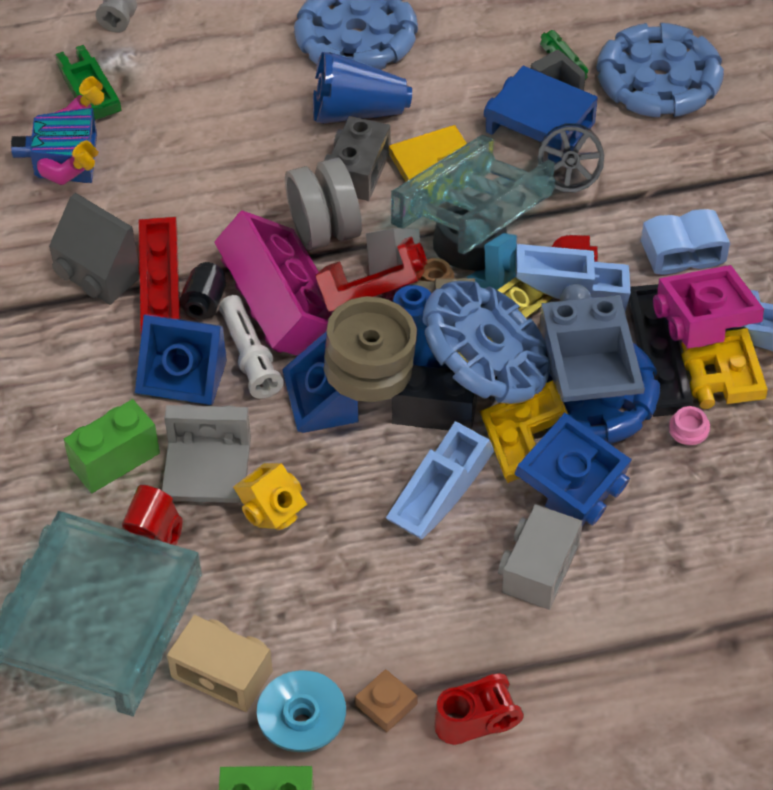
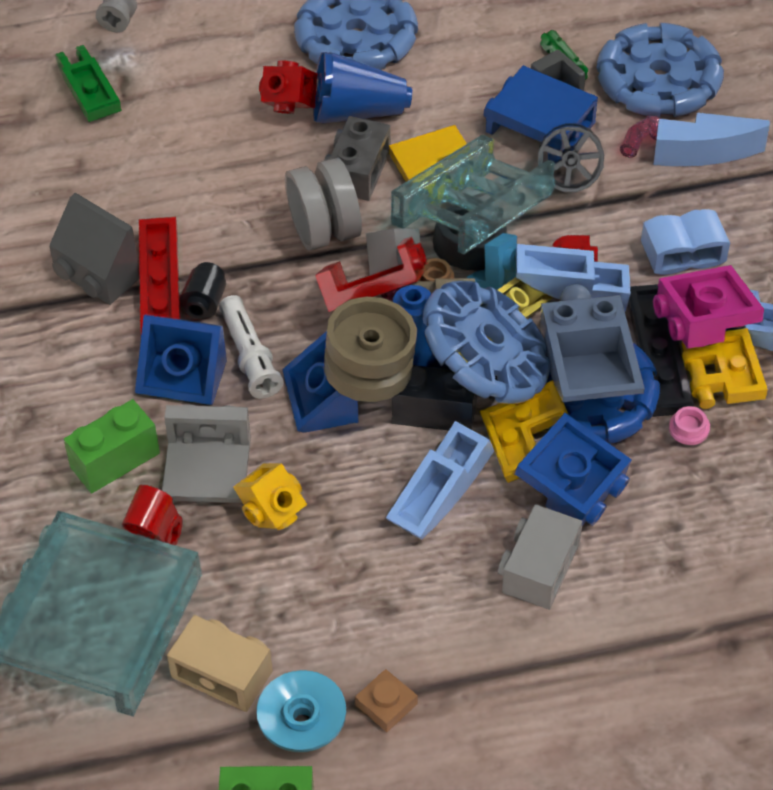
(64, 140): torso -> none
(275, 280): dark pink slope -> none
(288, 87): none -> red brick
(484, 708): red piece -> none
(636, 134): none -> clear pink arm
(709, 140): none -> light blue slope

